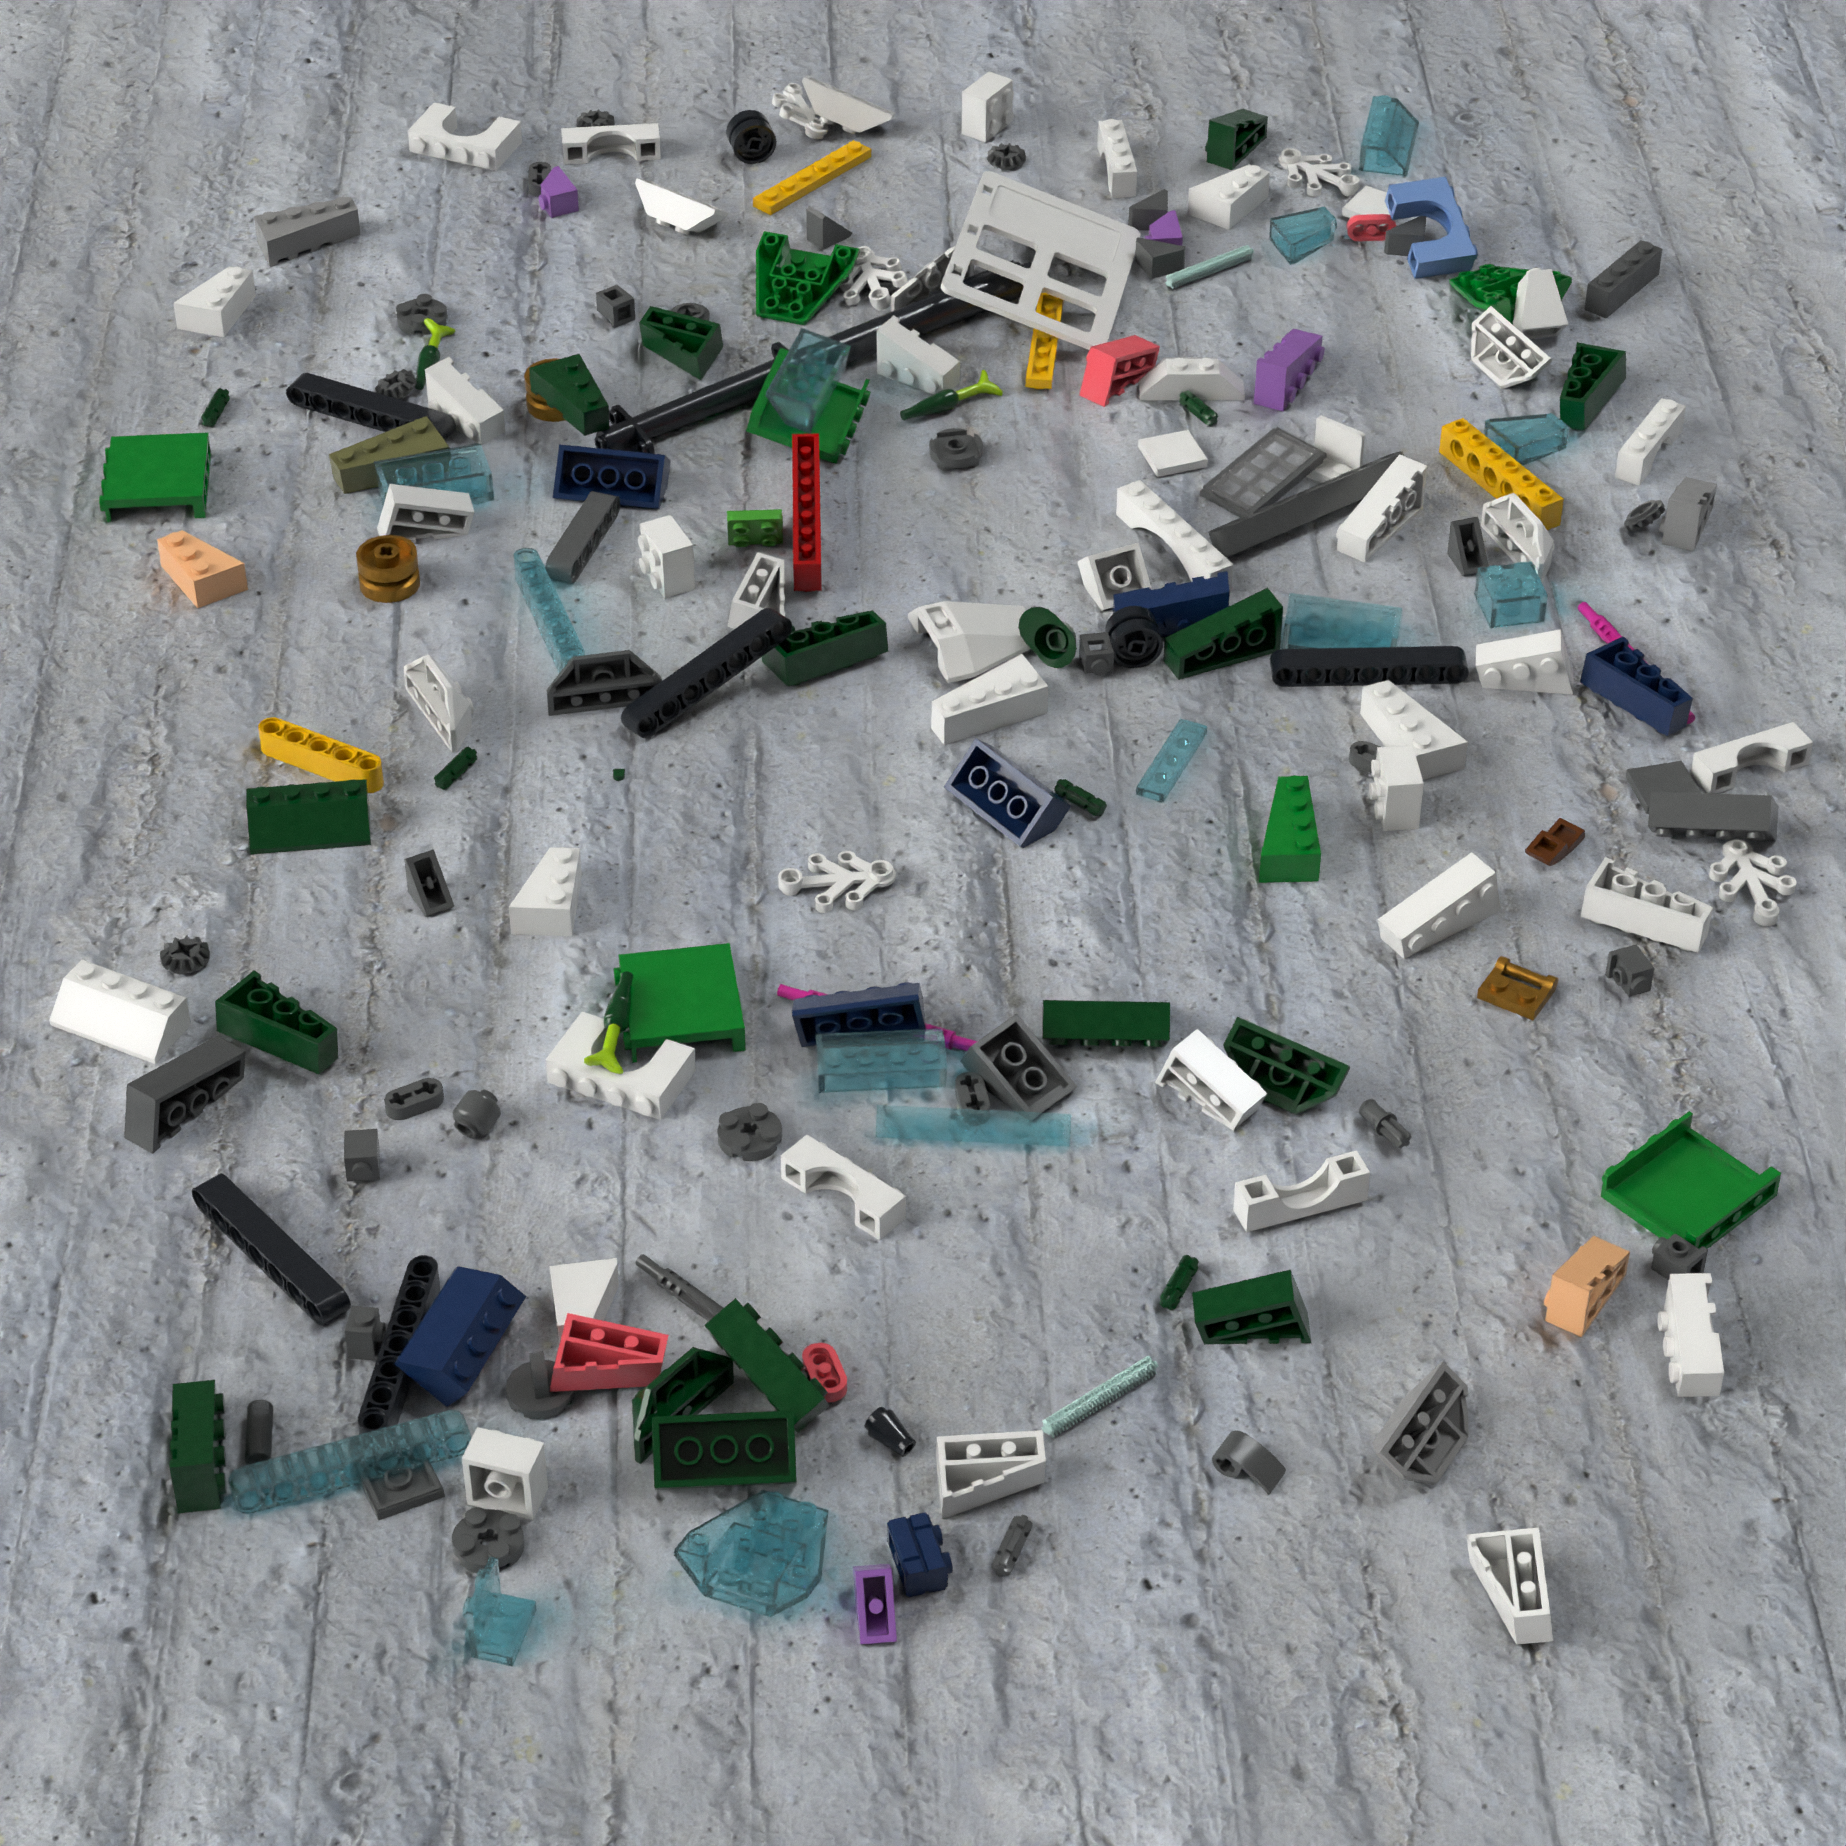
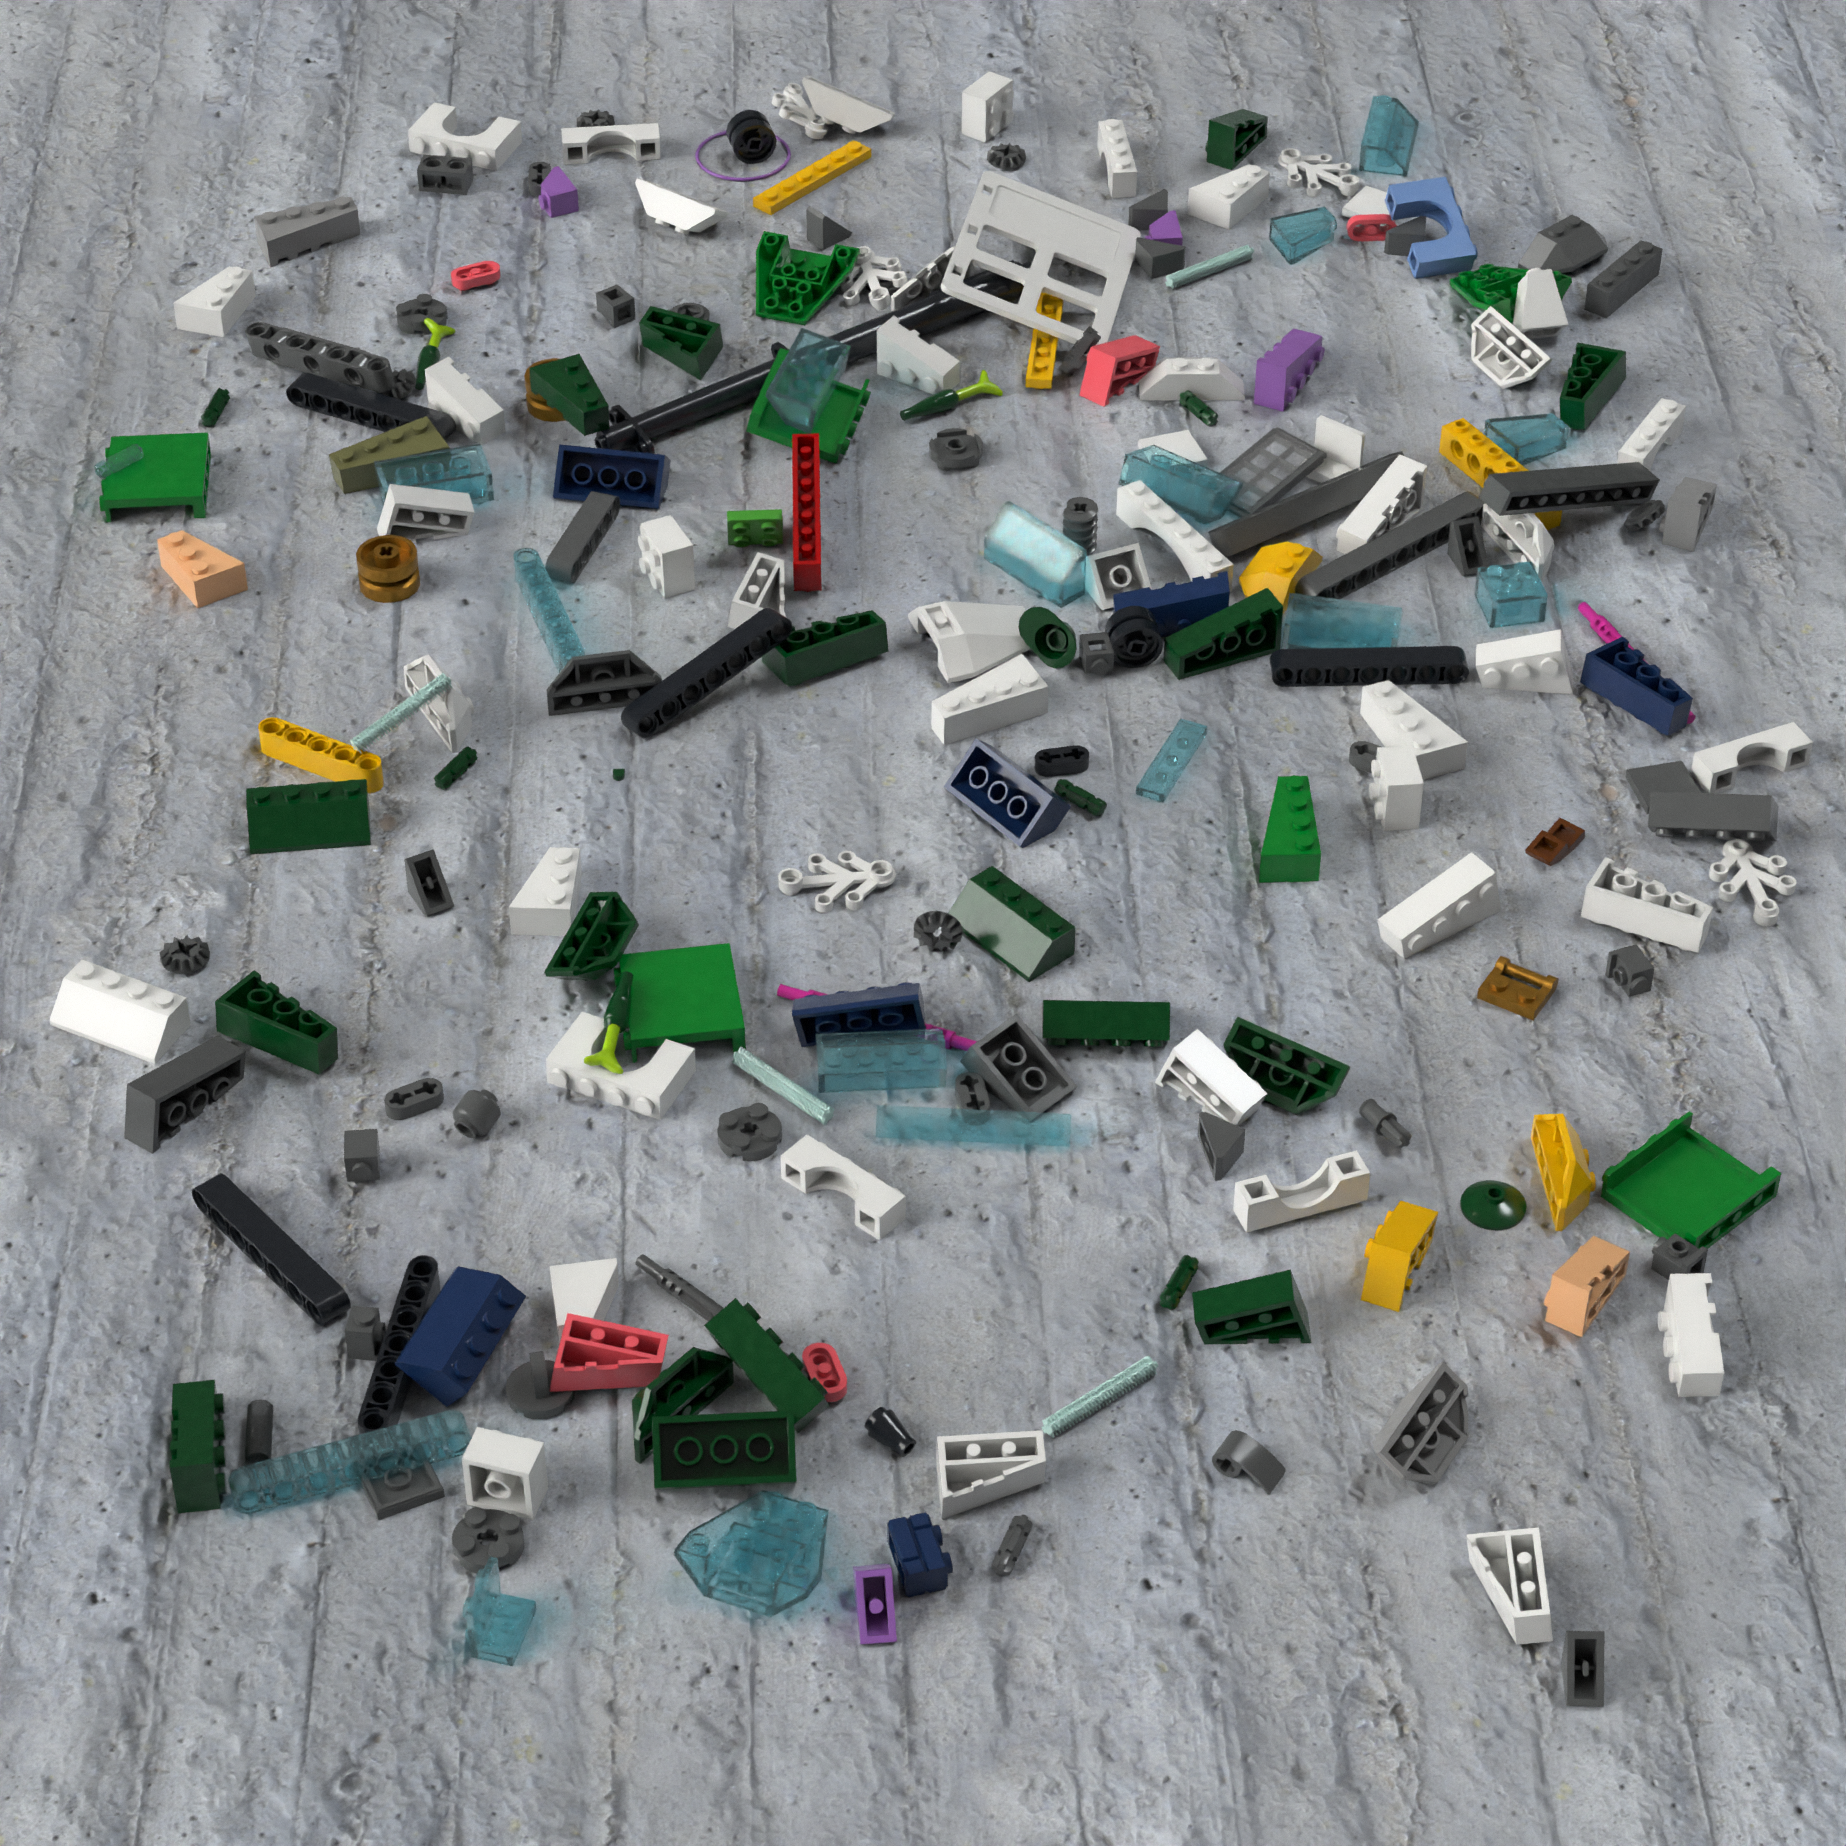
(118, 461): none -> clear light blue axle
(320, 357): none -> dark grey beam
(400, 712): none -> light aqua axle
(445, 174): none -> dark grey brick
(475, 275): none -> coral plate
(594, 939): none -> dark green wedge
(735, 178): none -> medium lavender piece
(783, 1085): none -> light aqua axle
(930, 922): none -> dark grey gear
(1013, 924): none -> slope
(1036, 555): none -> clear light blue slope
(1061, 761): none -> black beam
(1075, 356): none -> dark grey plate
(1081, 523): none -> dark grey piece
(1181, 483): none -> clear light blue slope
(1220, 1142): none -> dark grey slope
(1279, 569): none -> yellow wedge
(1389, 550): none -> dark grey beam
(1395, 1252): none -> yellow wedge
(1493, 1205): none -> dark green dish
(1562, 1167): none -> yellow wedge
(1564, 246): none -> dark grey wedge
(1568, 488): none -> dark grey brick
(1583, 1668): none -> dark grey slope

